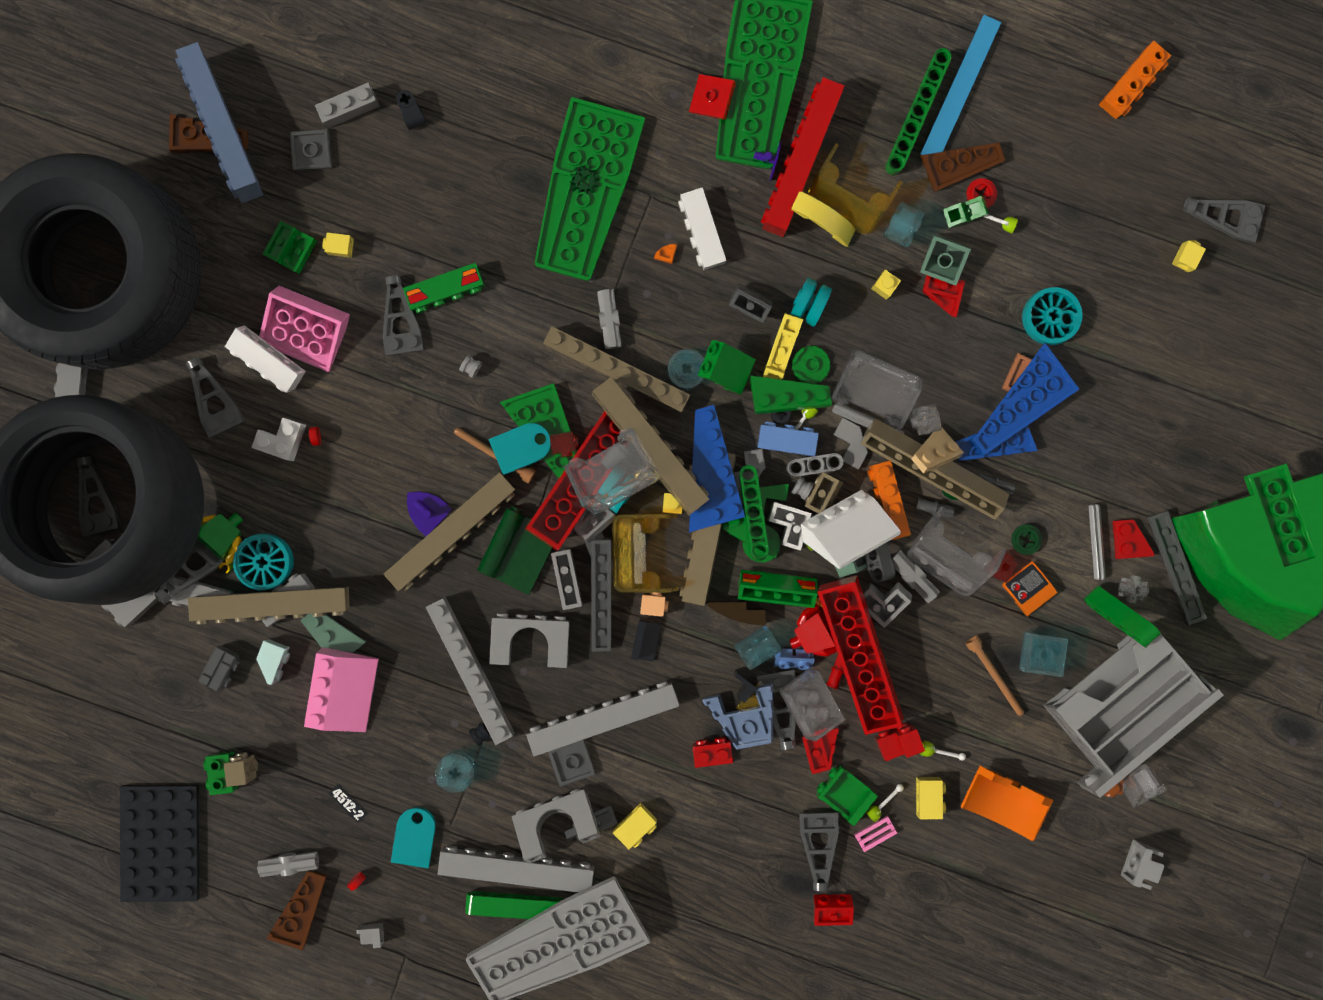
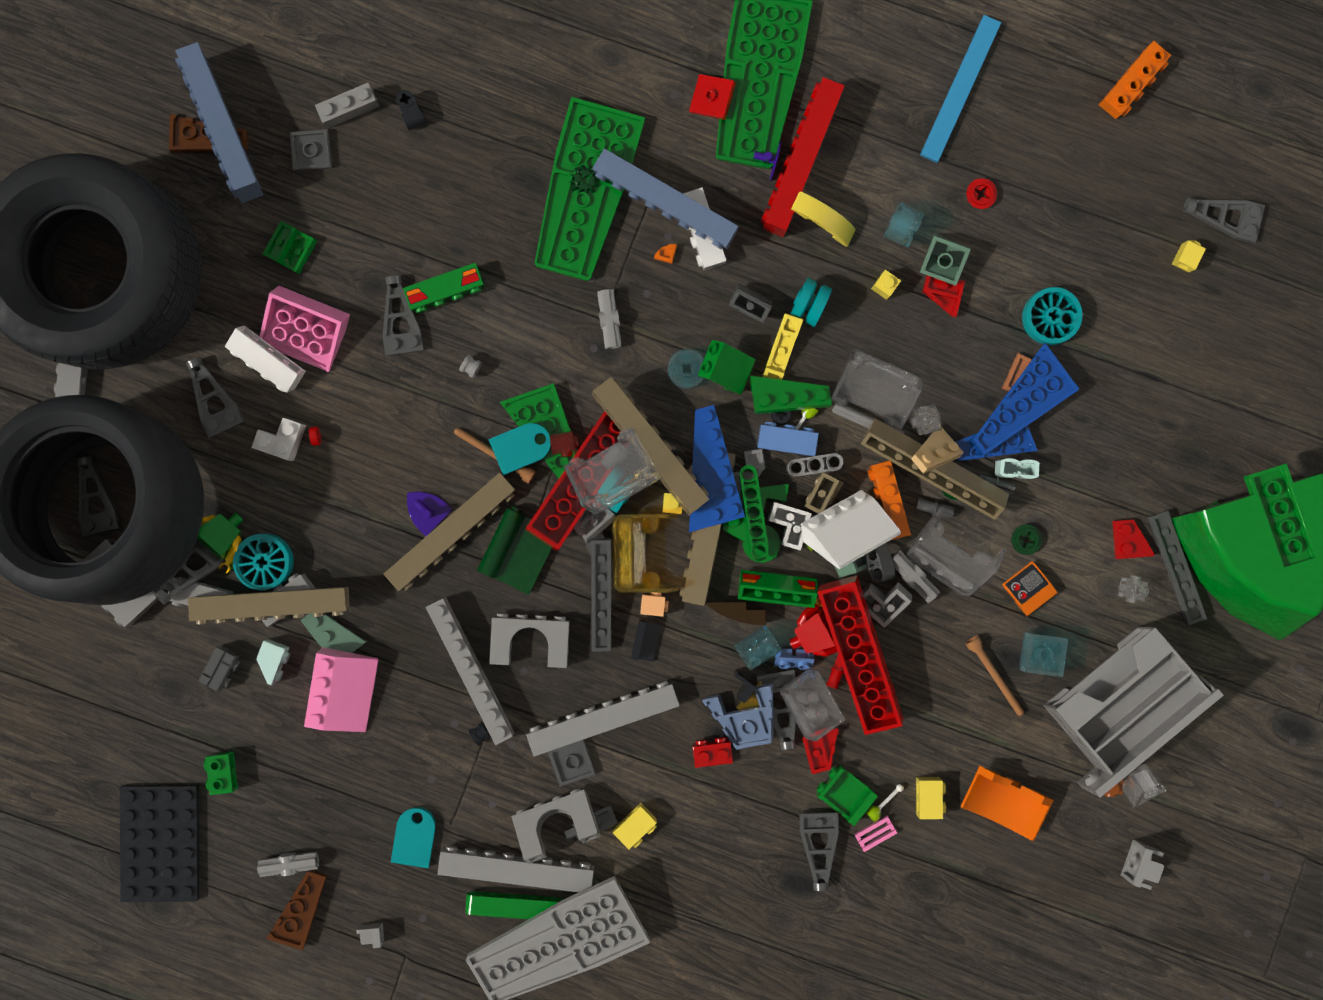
(240, 769): dark tan brick -> none
(338, 245): light yellow brick -> none
(347, 803): black sticker -> none
(356, 881): red tile -> none
(445, 775): clear light blue brick -> none
(567, 579): light grey brick -> none
(617, 369): dark tan brick -> none
(666, 199): none -> sand blue brick
(802, 488): light grey wheel -> none
(811, 364): green tile -> none
(833, 909): red bracket -> none
(851, 434): light grey tile -> none
(858, 212): clear yellow windscreen -> none
(900, 741): red brick -> none
(924, 105): green beam -> none
(930, 750): hinge -> none
(955, 165): reddish brown wing -> none
(965, 212): brick -> none
(1006, 568): clear red brick -> none
(1008, 223): lime hinge -> none
(1013, 468): none -> light aqua brick
(1097, 542): light grey axle -> none
(1122, 616): green beam -> none

